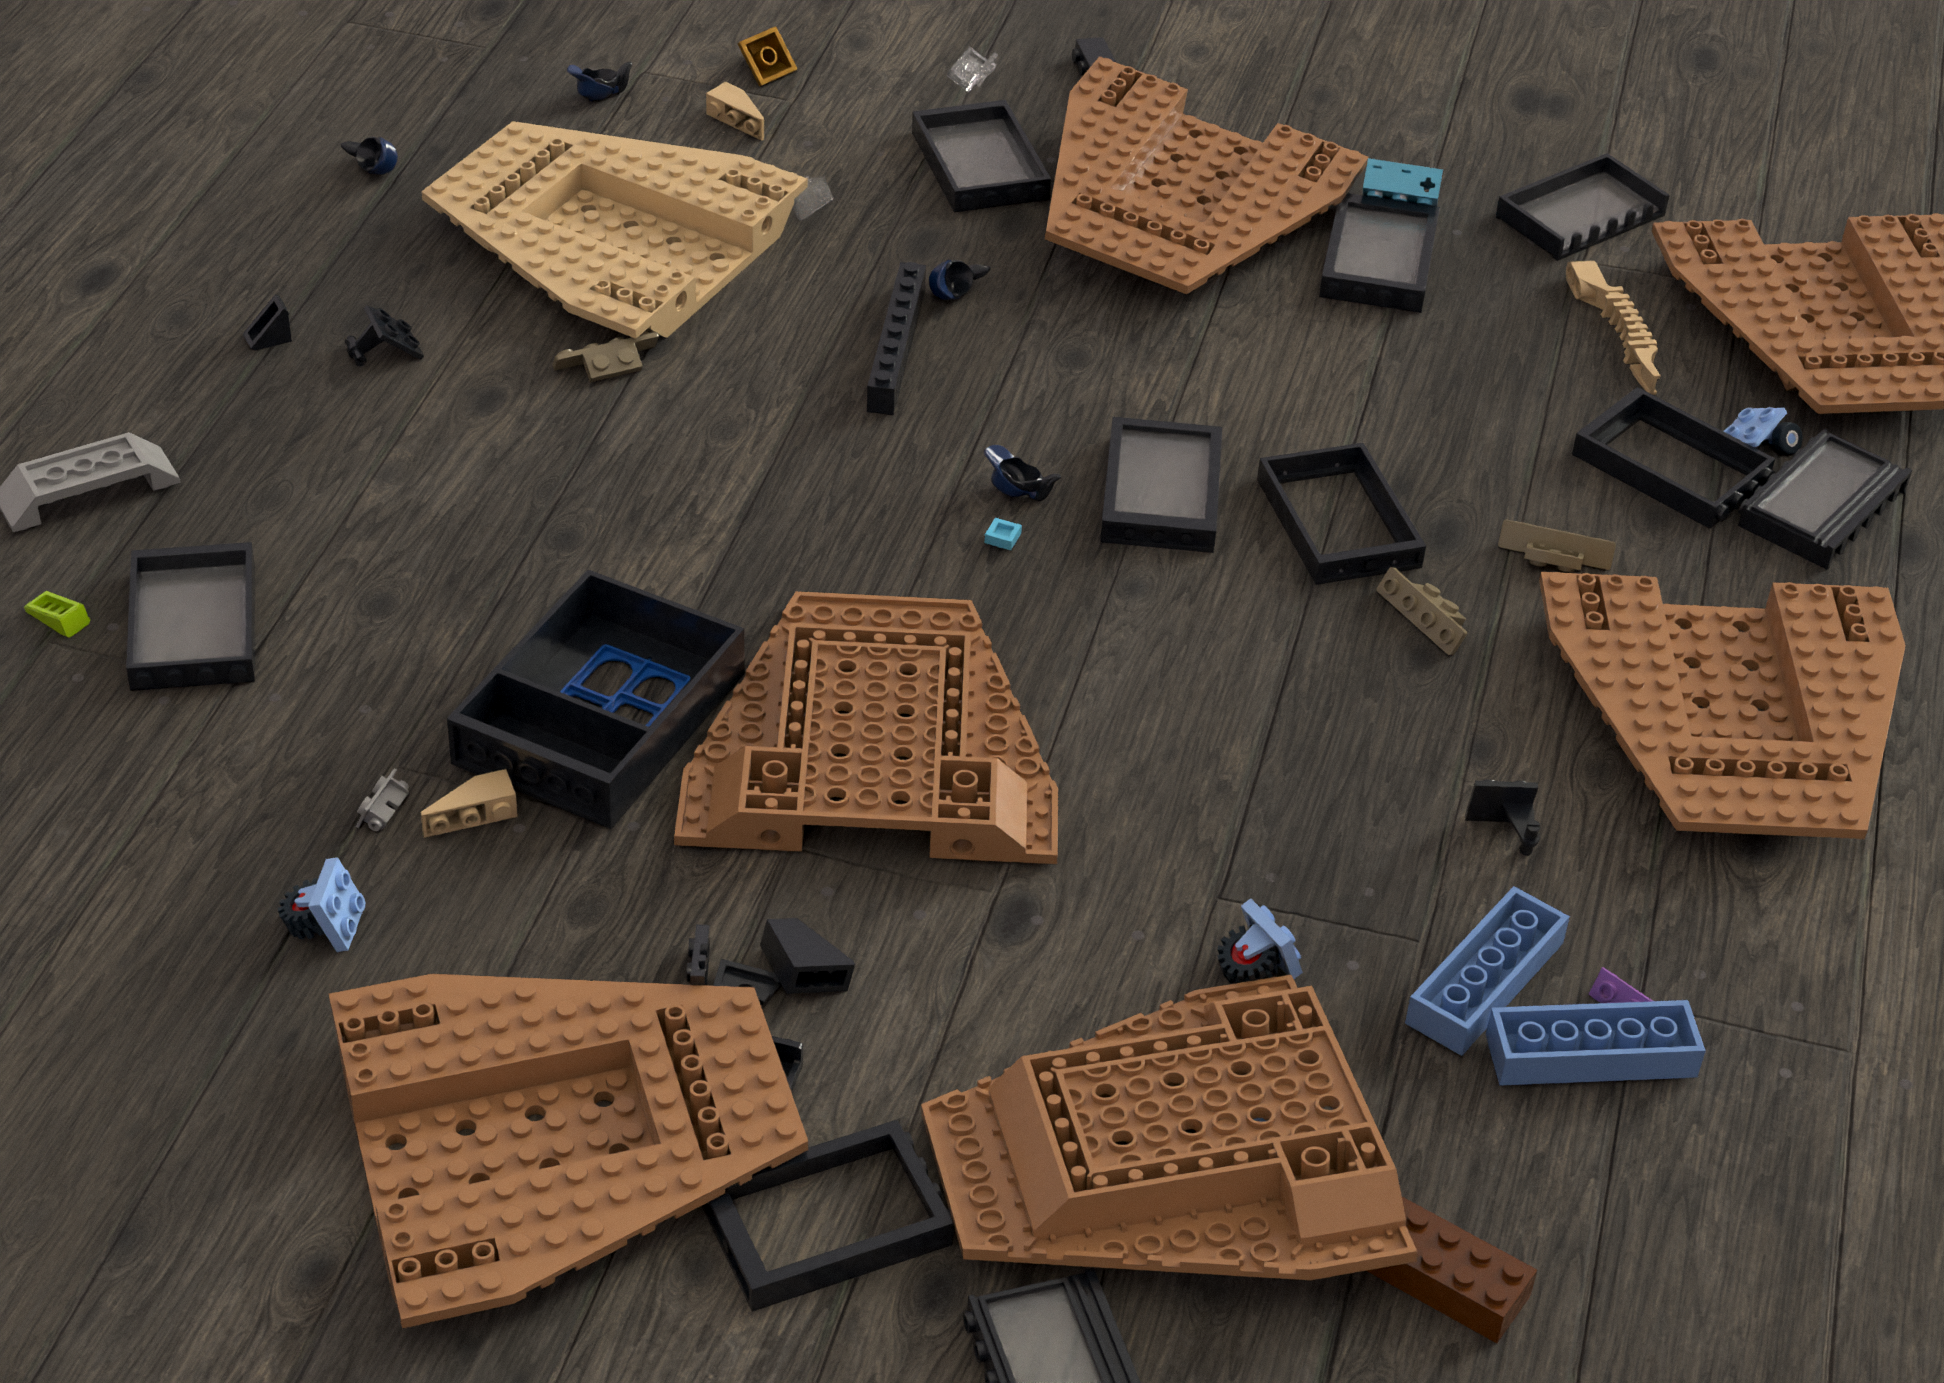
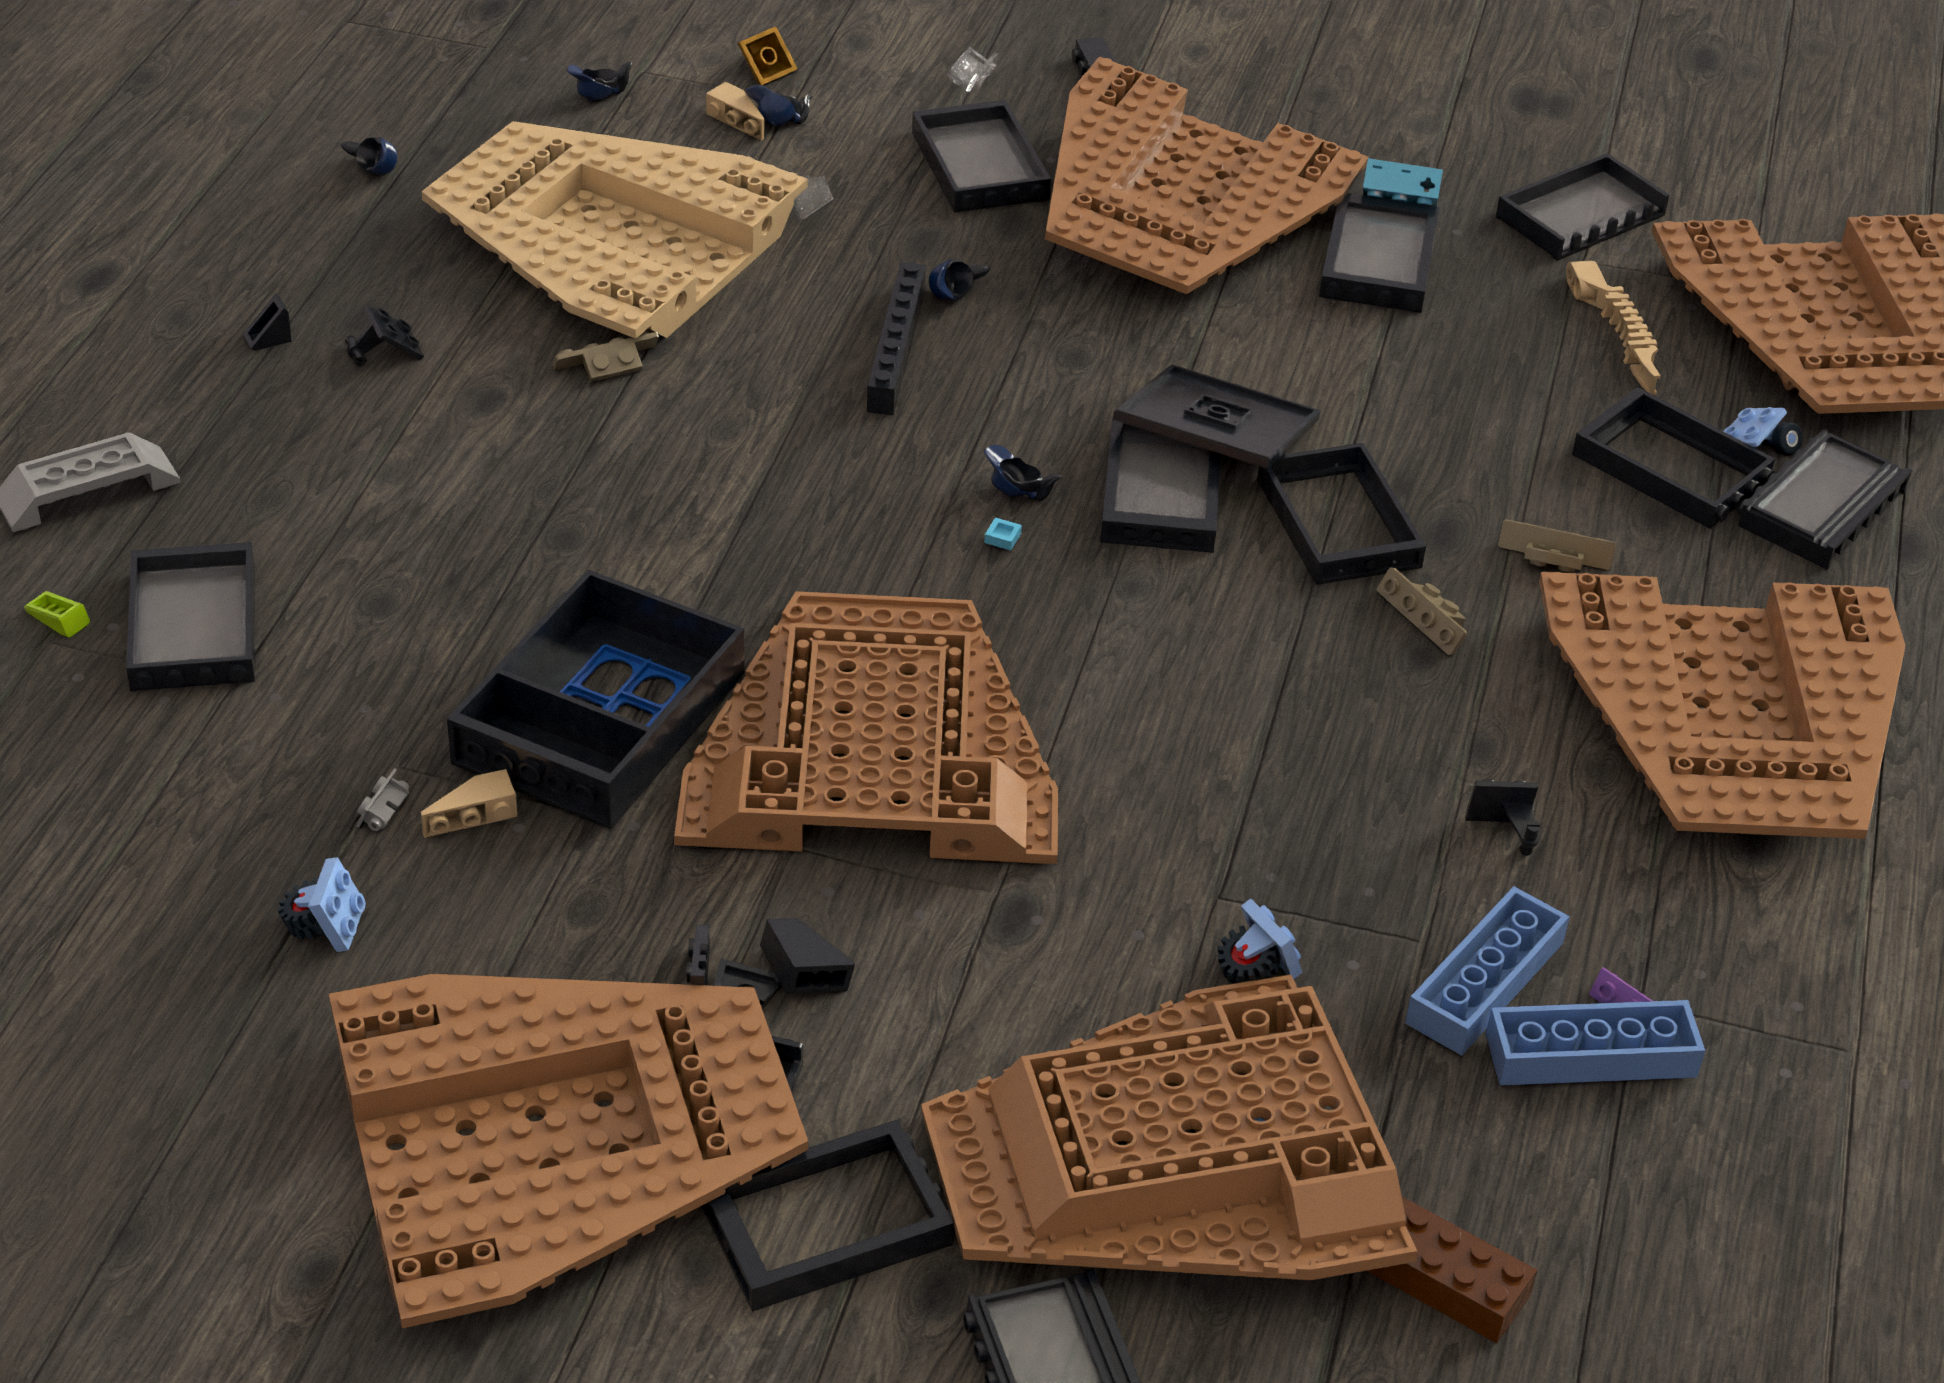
(778, 108): none -> dark blue hair
(1217, 415): none -> black tile

